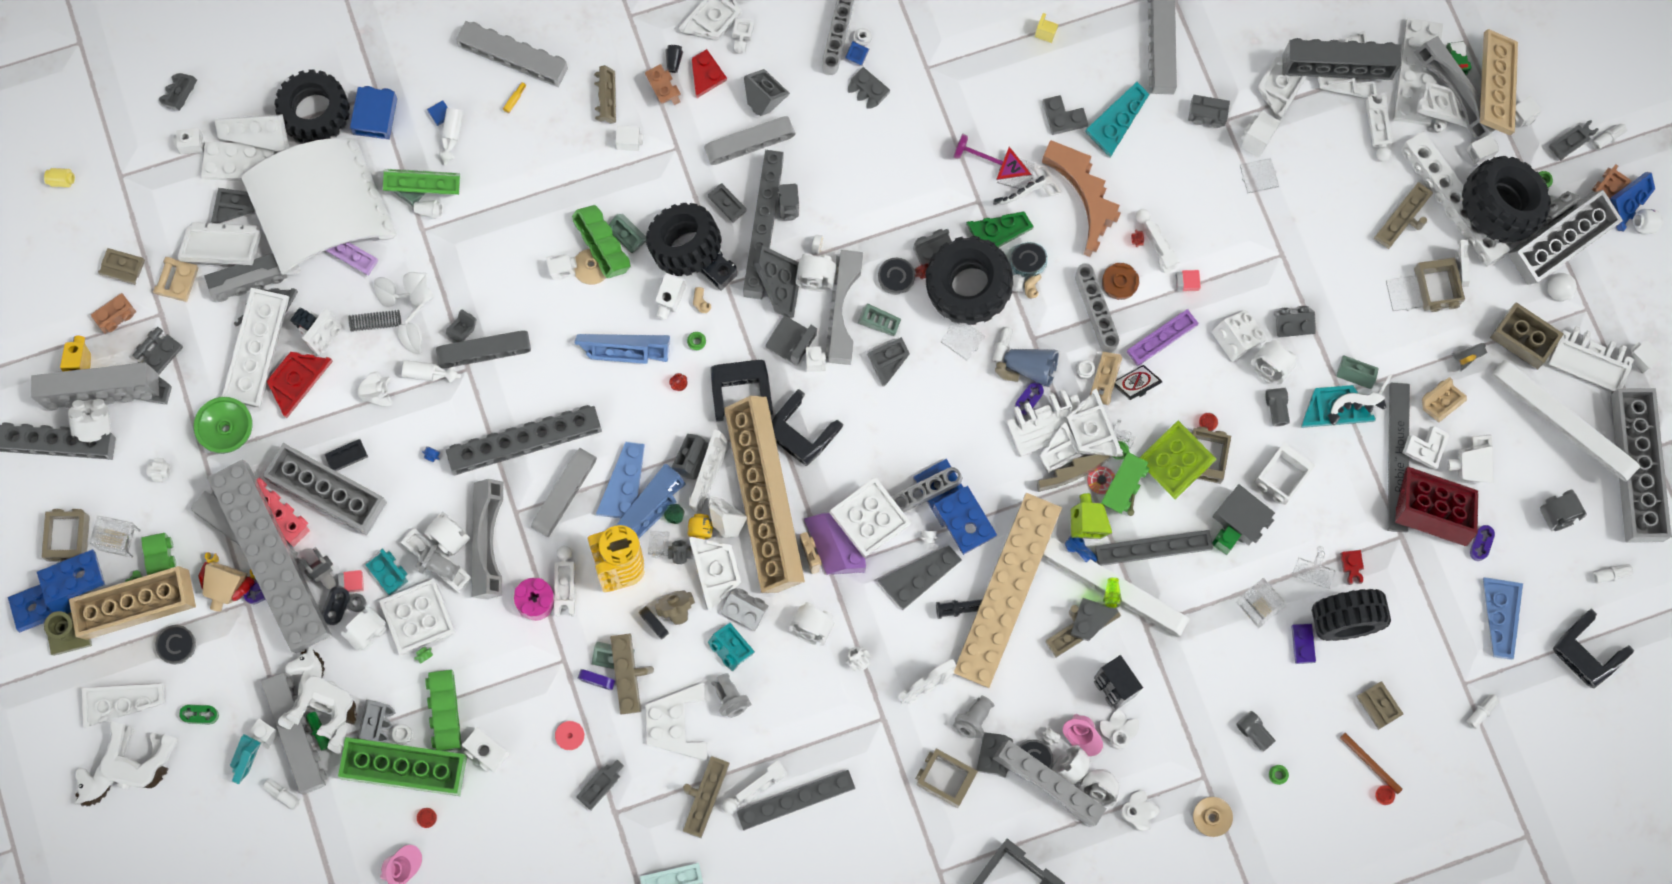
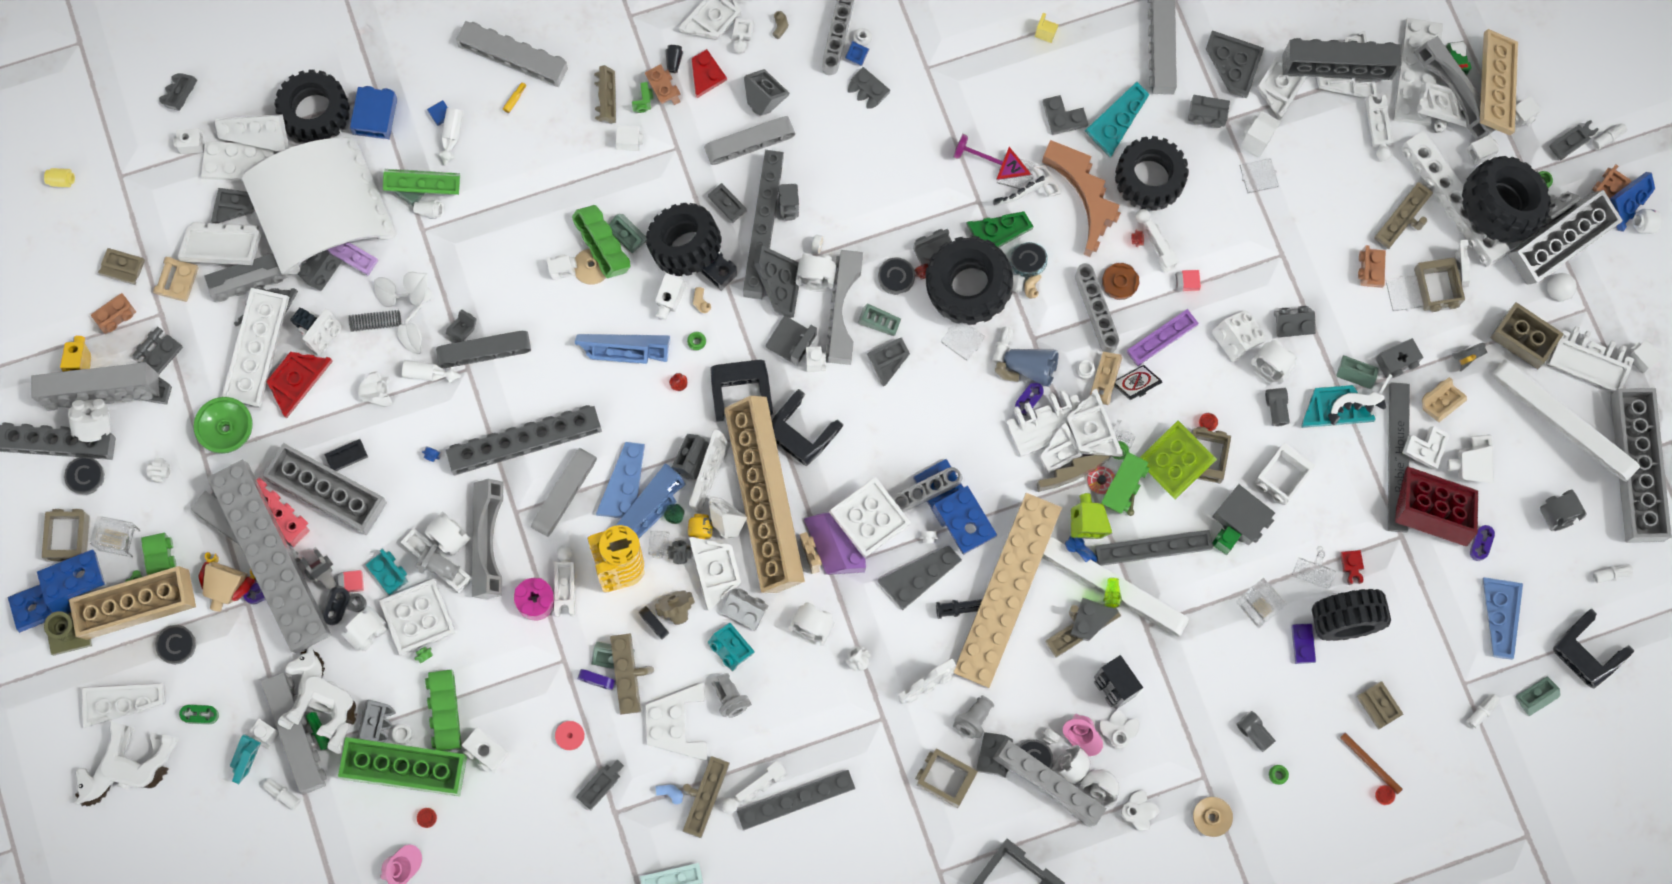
(84, 475): none -> black tile
(319, 269): none -> dark grey bracket
(643, 105): none -> bright green bracket
(670, 790): none -> light blue arm
(782, 24): none -> dark tan arm
(1161, 153): none -> black tyre
(1234, 61): none -> dark grey plate
(1372, 267): none -> nougat bracket
(1407, 351): none -> dark grey brick
(1538, 696): none -> sand green slope

